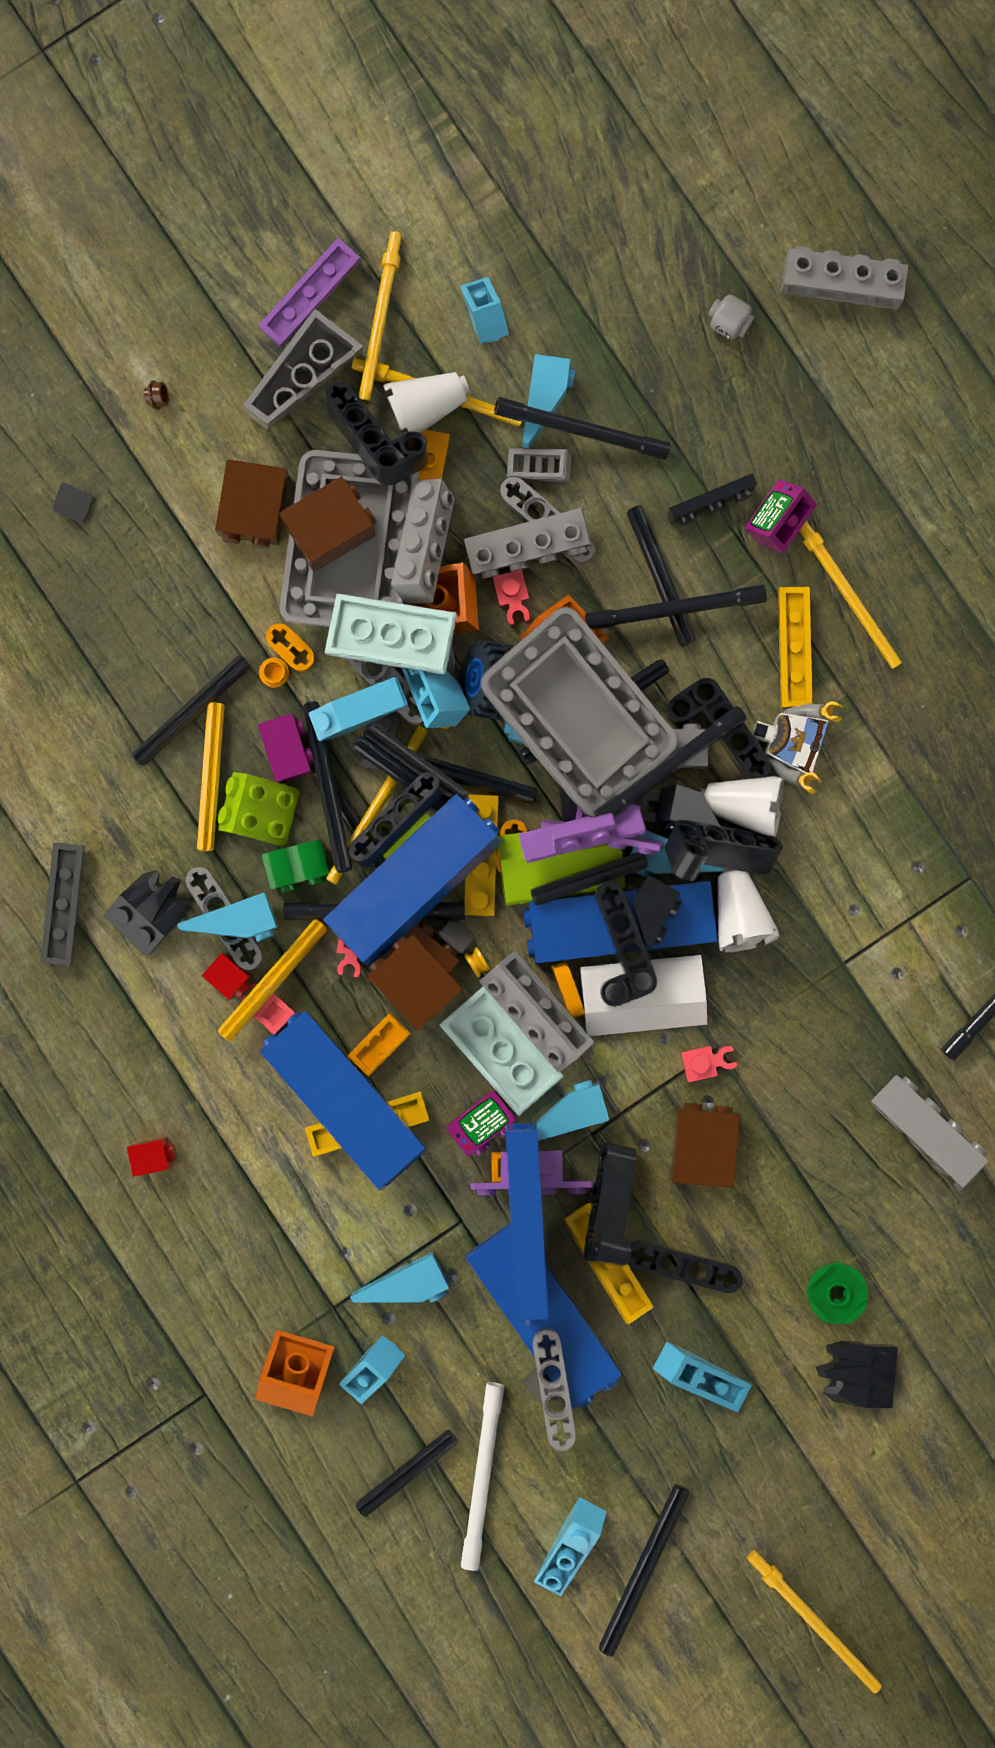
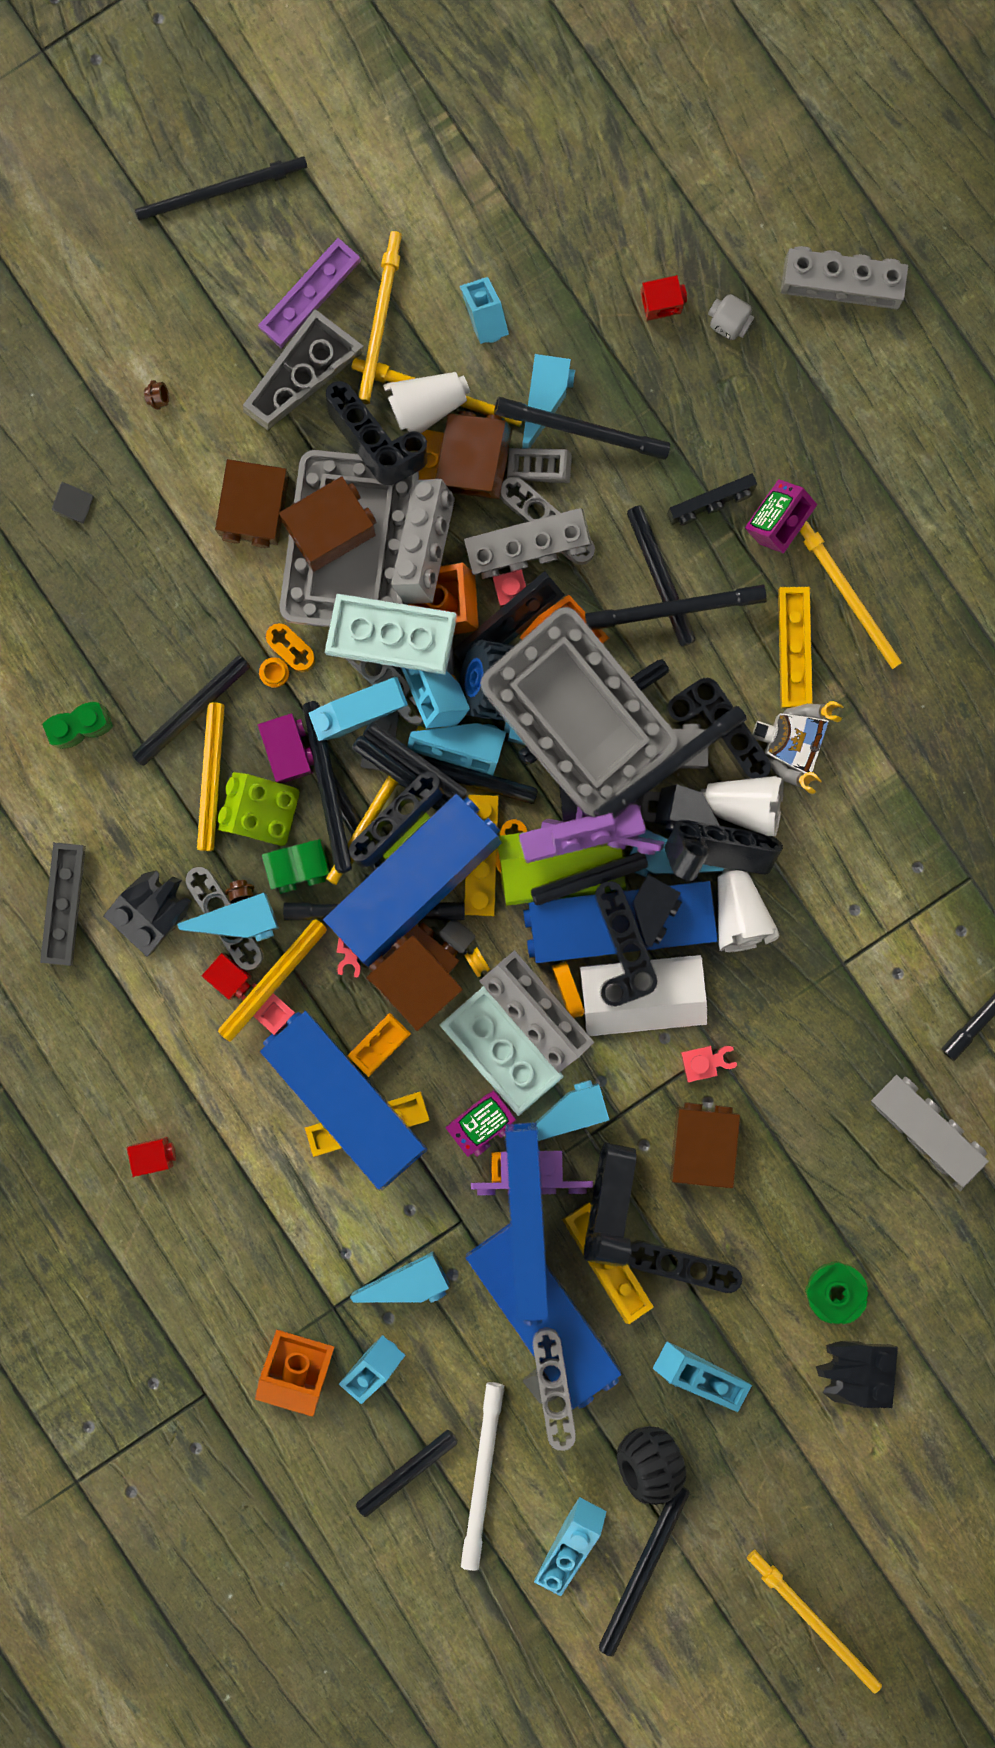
(69, 729): none -> green brick
(239, 891): none -> reddish brown plate
(276, 171): none -> black bar
(465, 745): none -> medium azure slope
(474, 454): none -> reddish brown brick
(515, 615): none -> black plate
(651, 1465): none -> black wheel
(663, 297): none -> red brick

